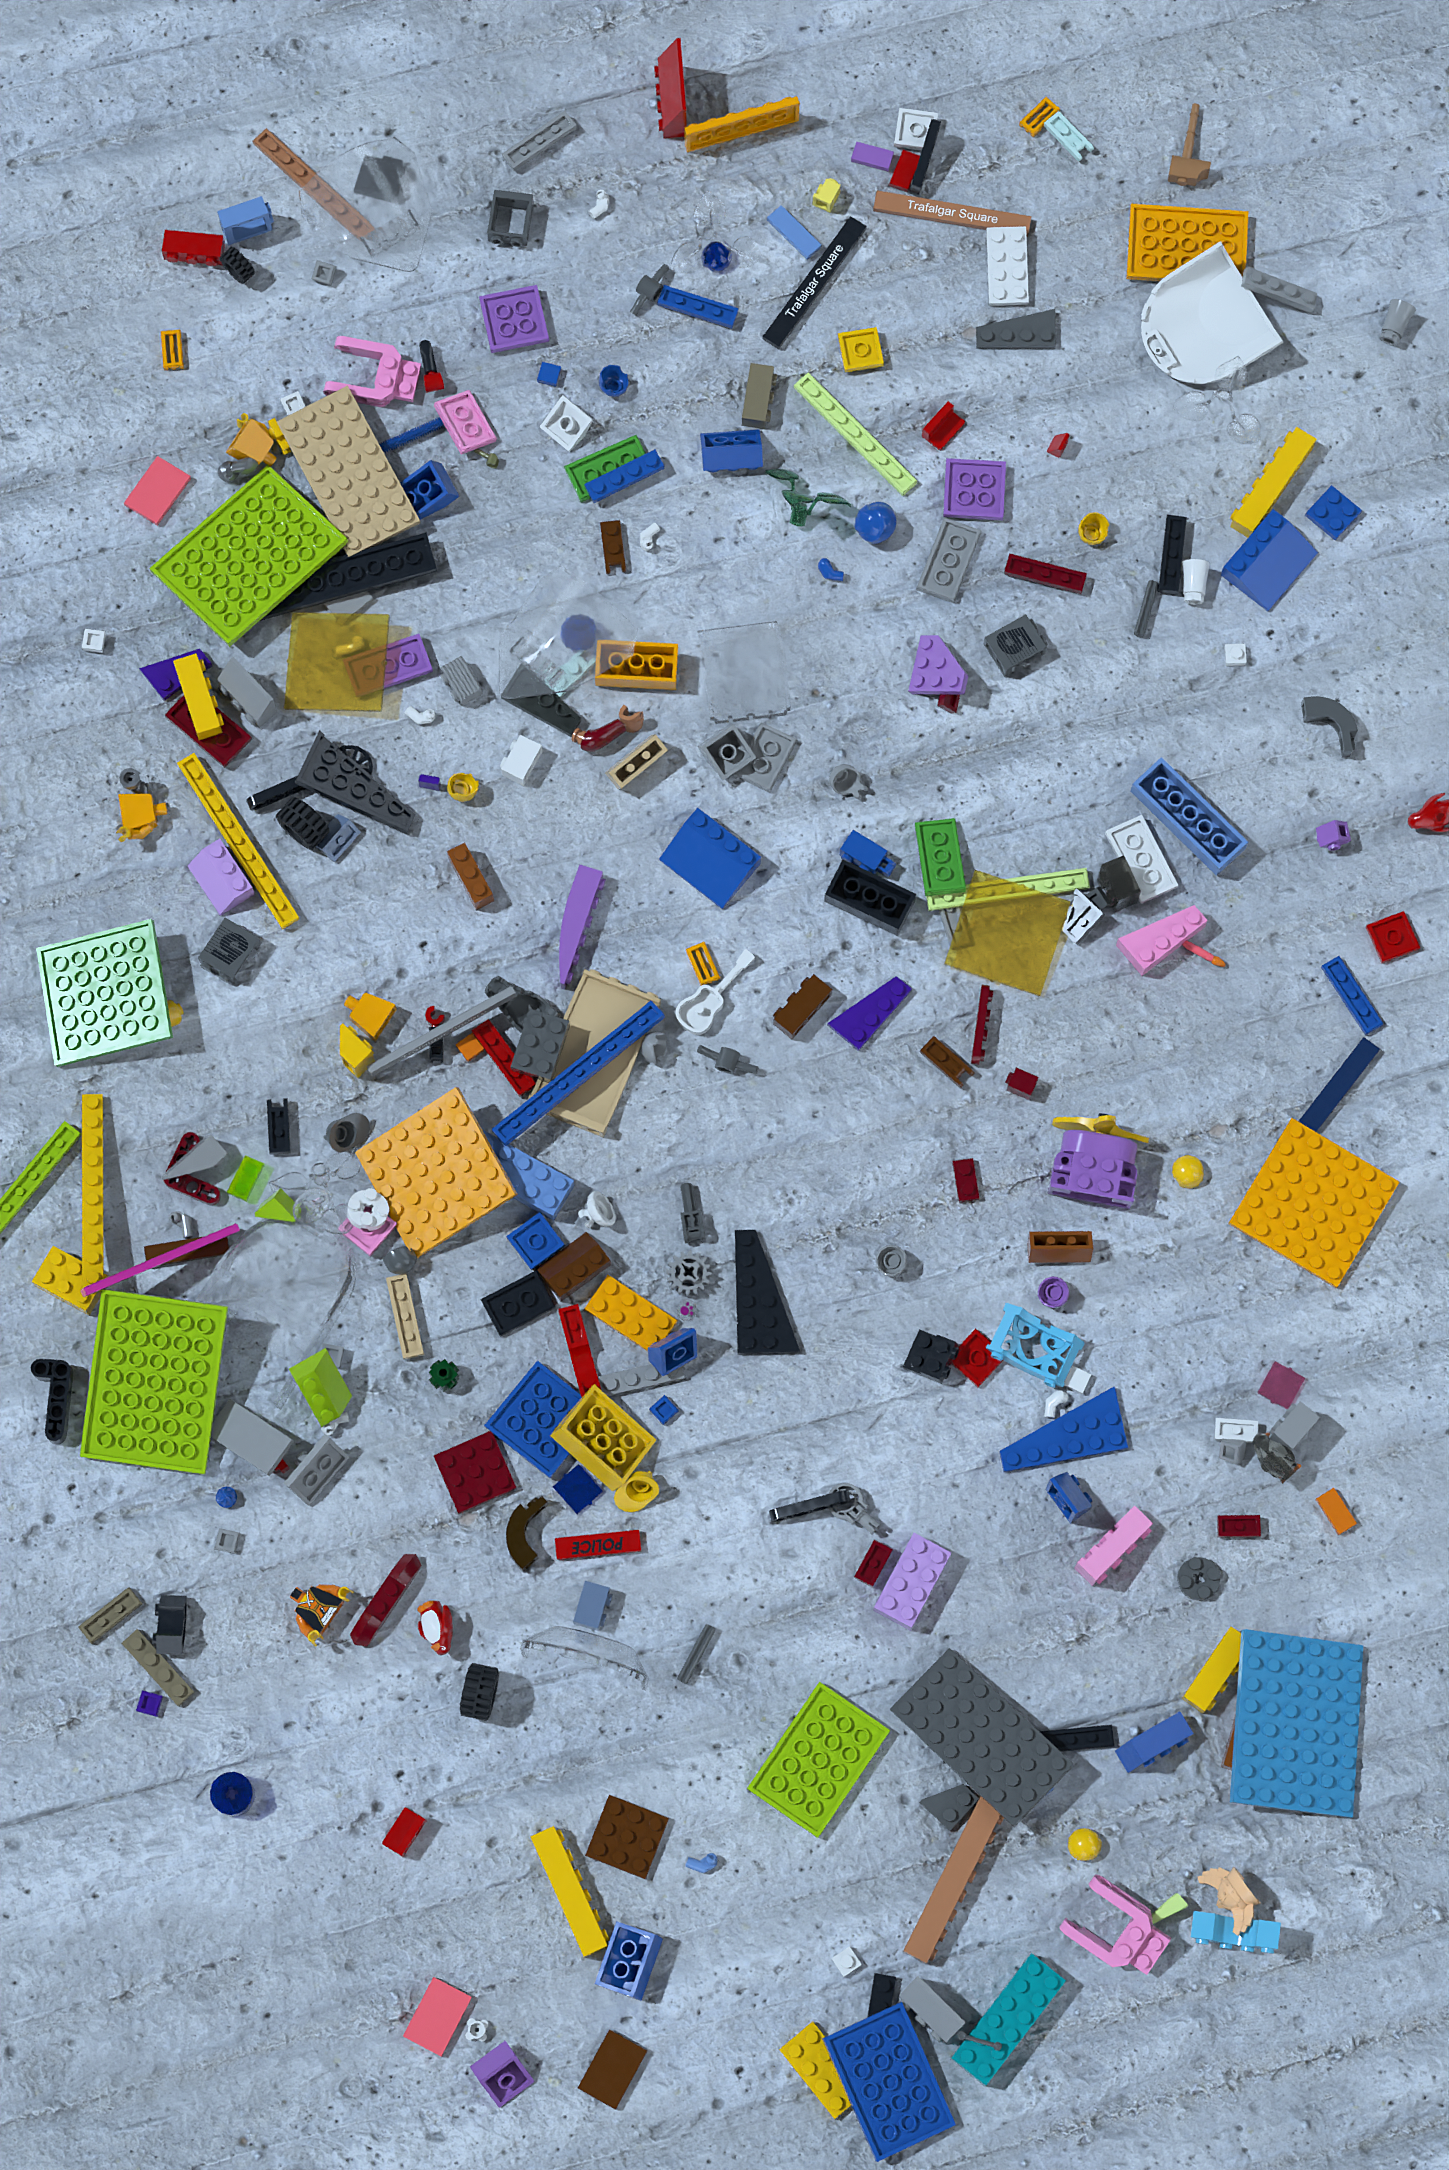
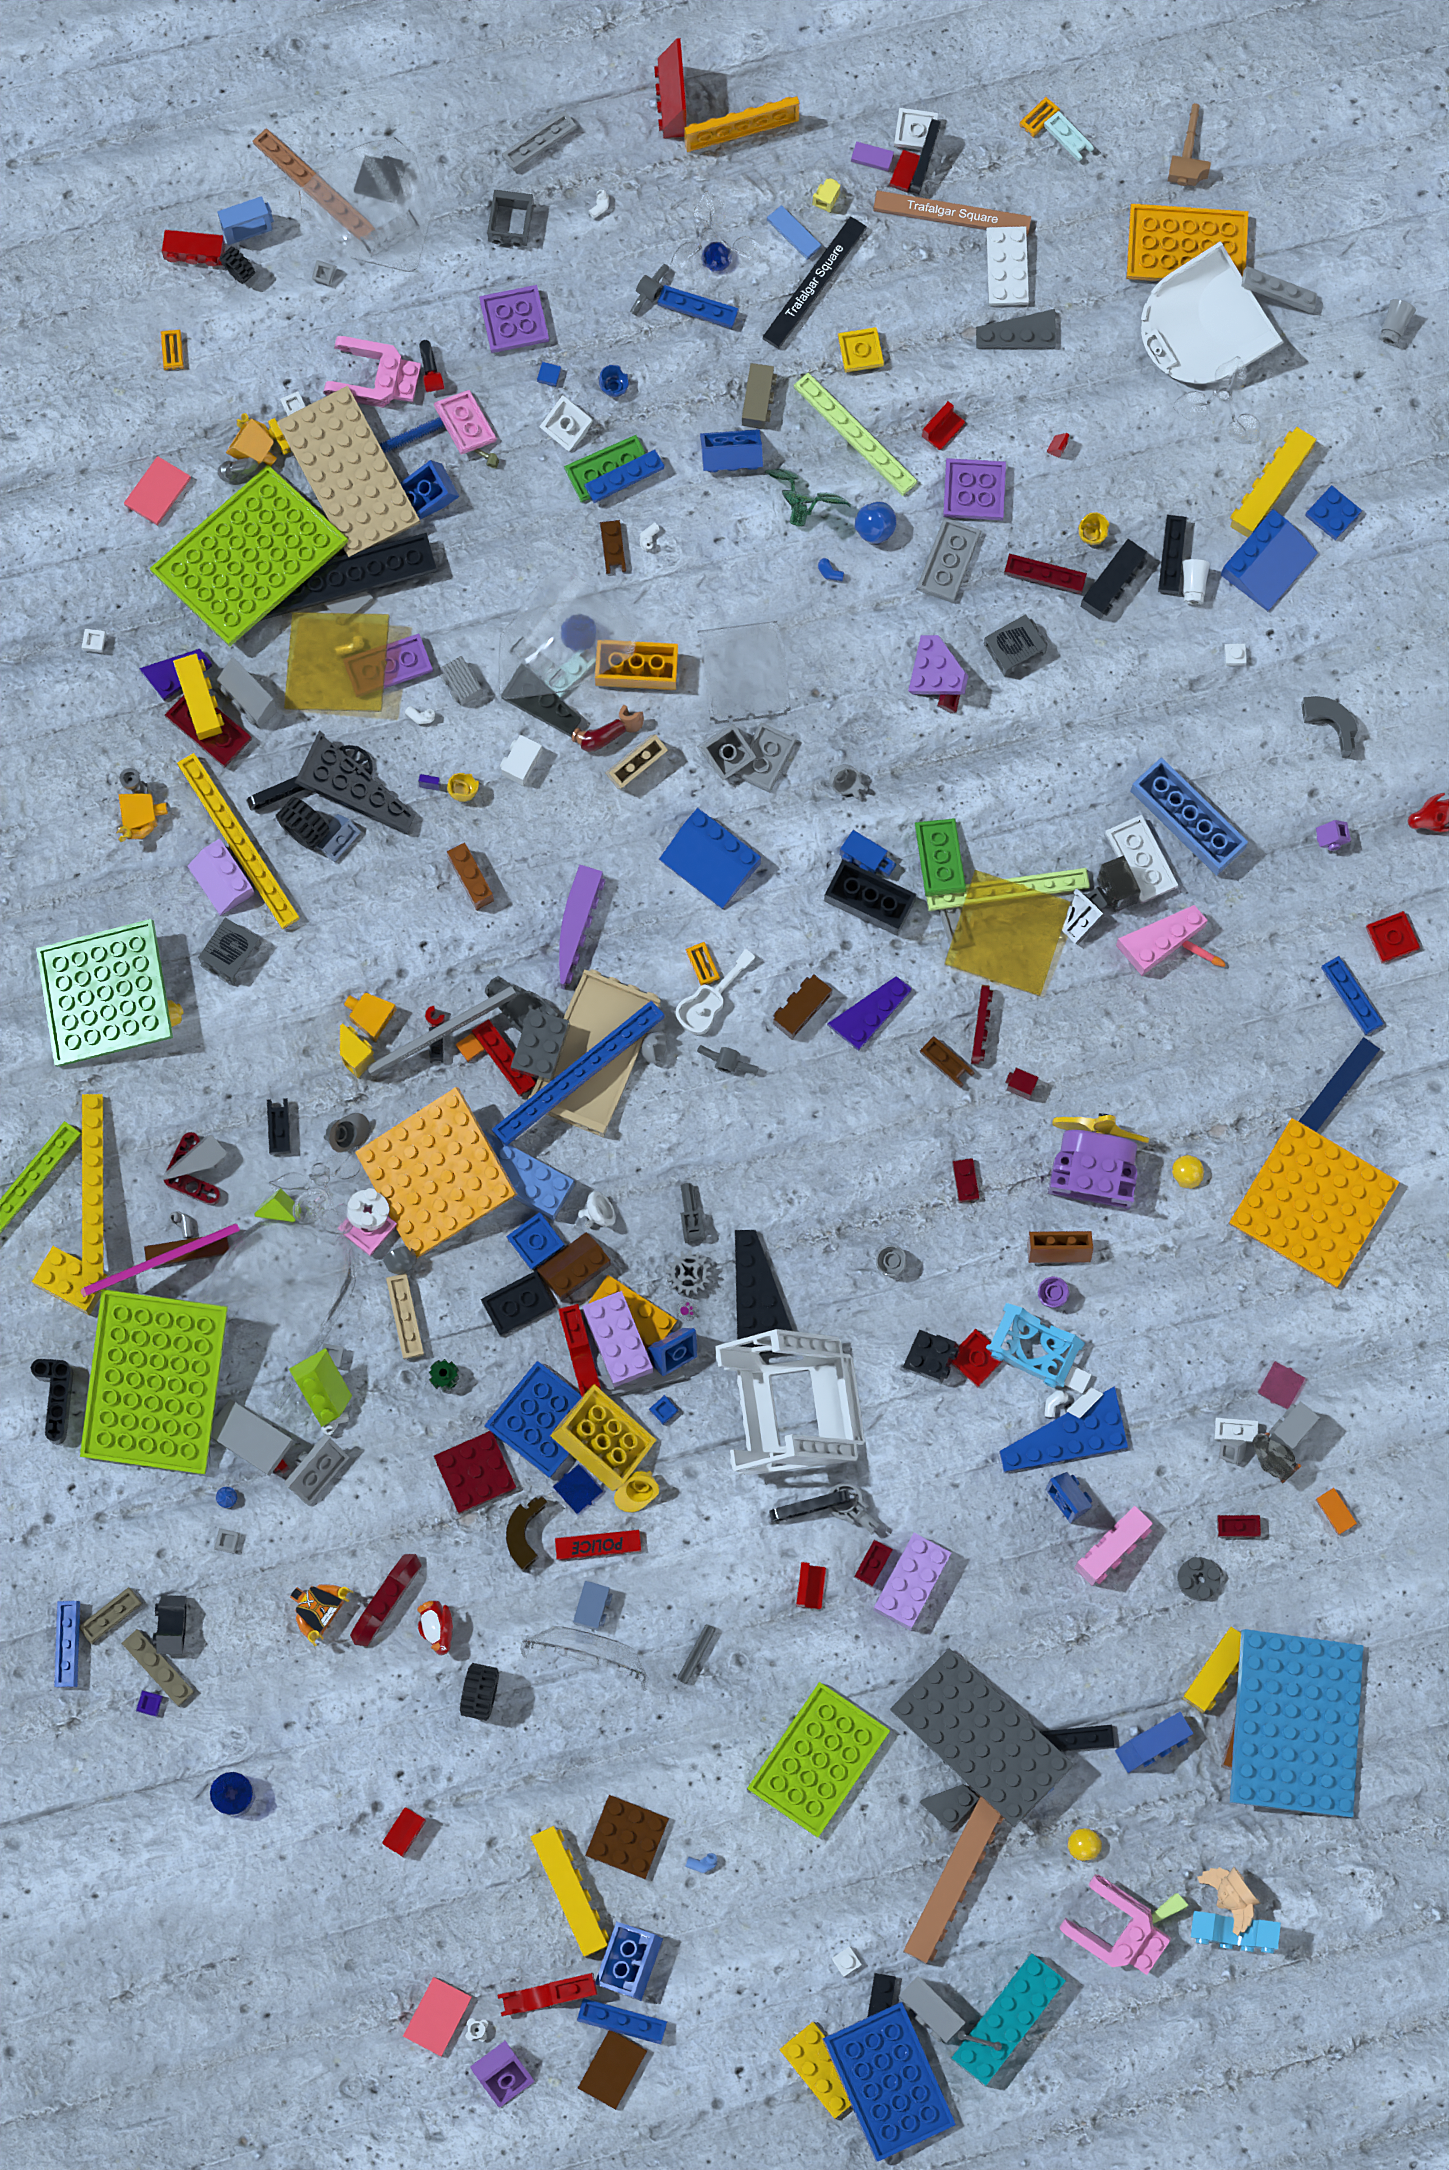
(67, 1644): none -> plate
(245, 1178): clear neon green plate -> none
(548, 1994): none -> red piece
(617, 1339): none -> lavender brick
(622, 2021): none -> blue plate
(810, 1586): none -> red panel
(833, 1393): none -> white piece
(1084, 1402): none -> white sticker
(1114, 578): none -> black brick
(1146, 608): dark grey axle -> none

